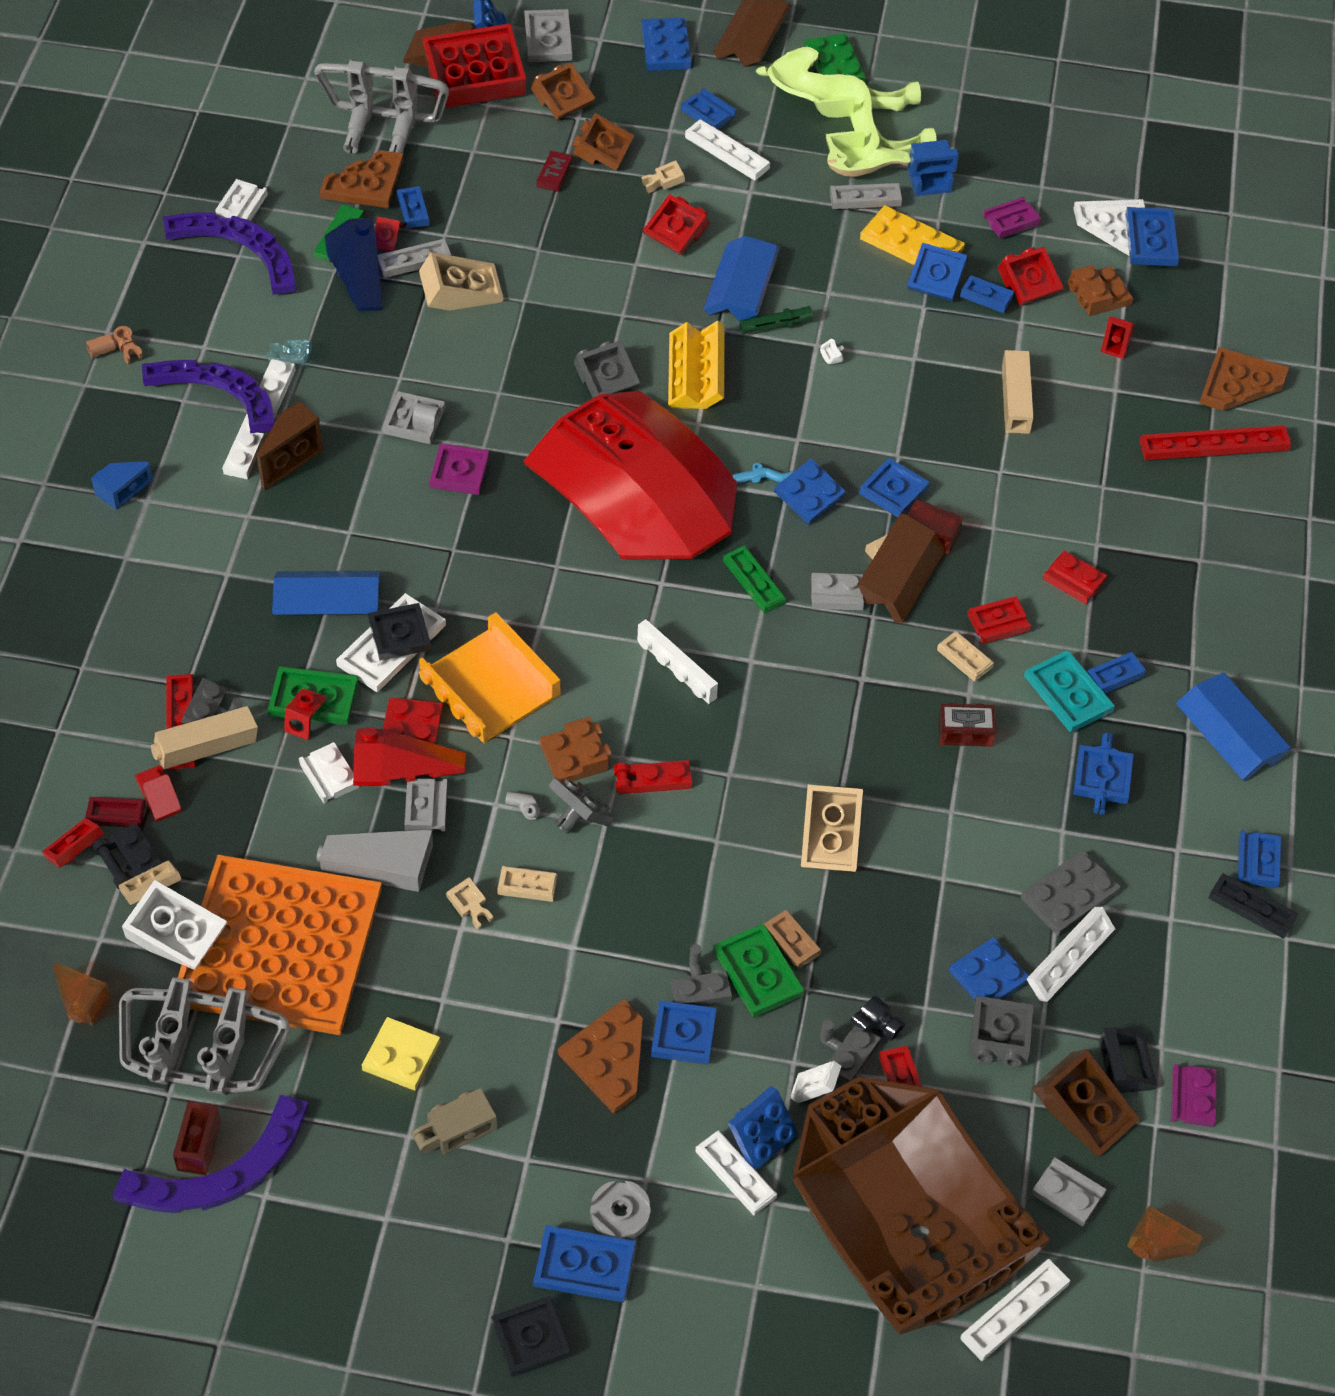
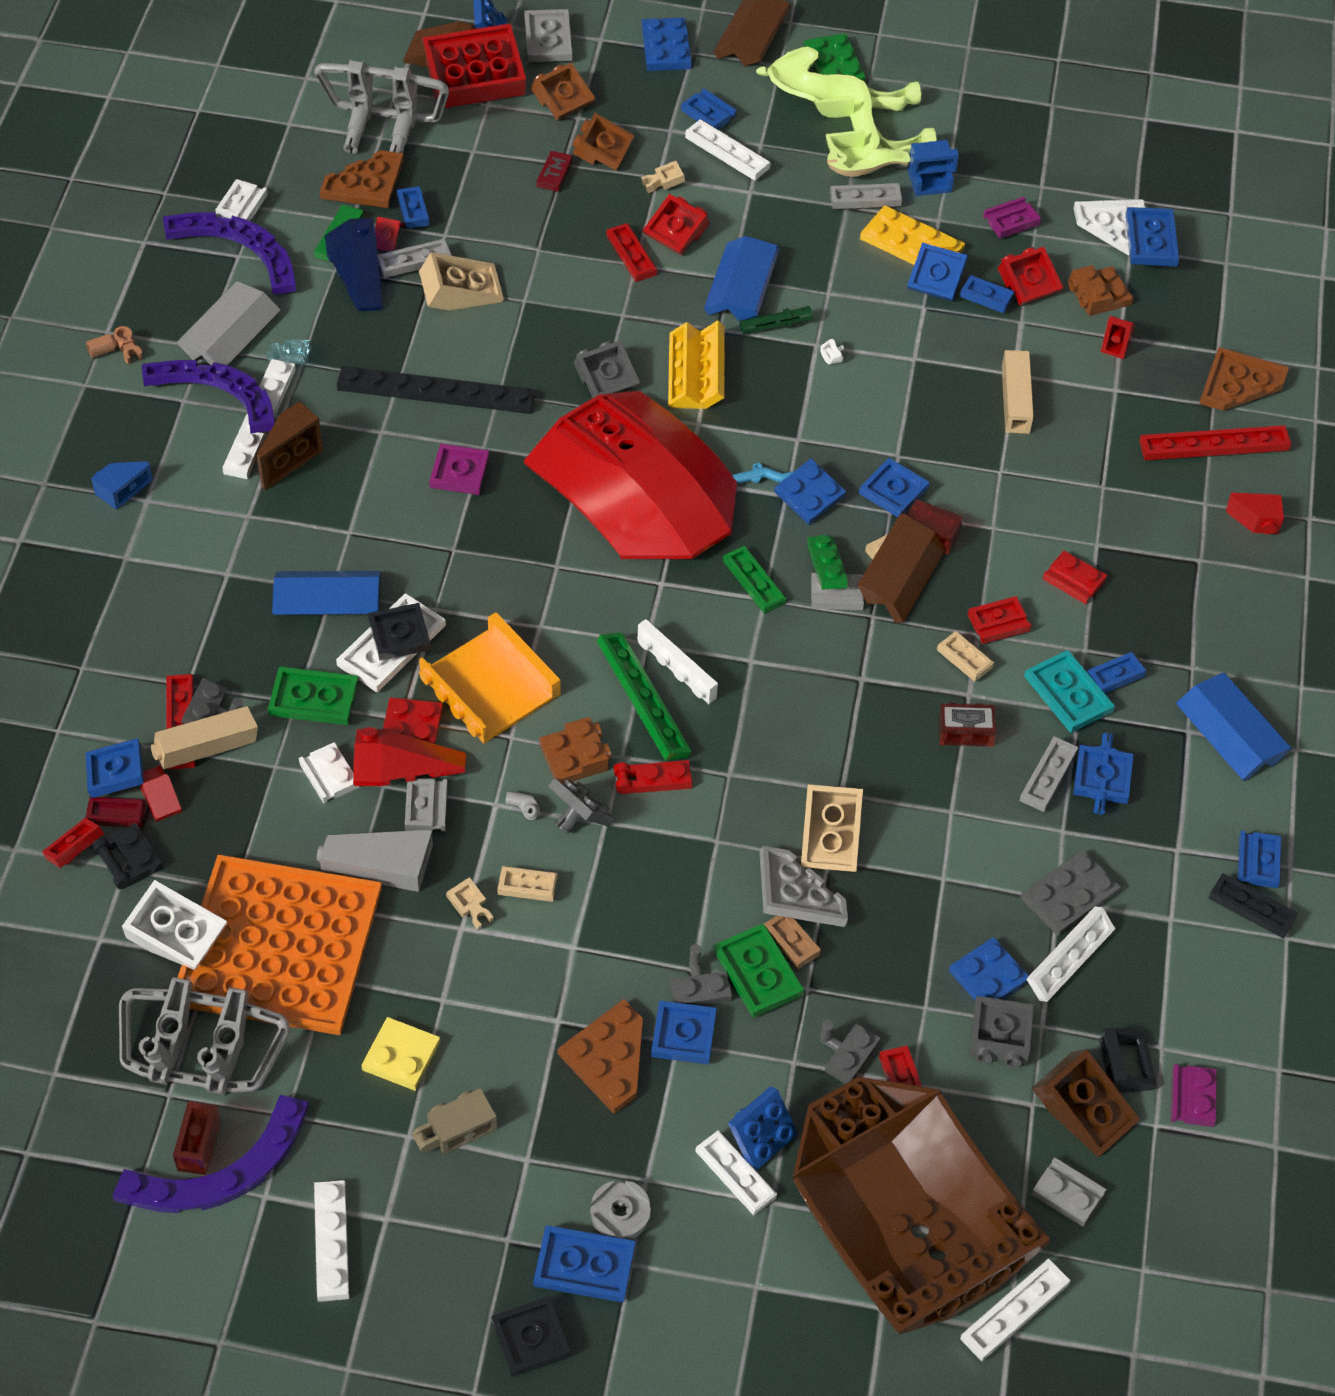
(81, 994): clear orange slope -> none
(114, 768): none -> blue plate
(136, 887): tan plate -> none
(229, 325): none -> light grey slope
(302, 708): red bracket -> none
(331, 1241): none -> white plate
(413, 417): light grey plate -> none
(436, 389): none -> black plate
(631, 252): none -> red tile
(643, 696): none -> green plate
(797, 892): none -> light grey plate
(815, 1082): white plate -> none
(827, 562): none -> green plate
(877, 1015): black piece -> none
(1048, 774): none -> light grey plate
(1162, 1237): clear orange slope -> none
(1257, 511): none -> red slope

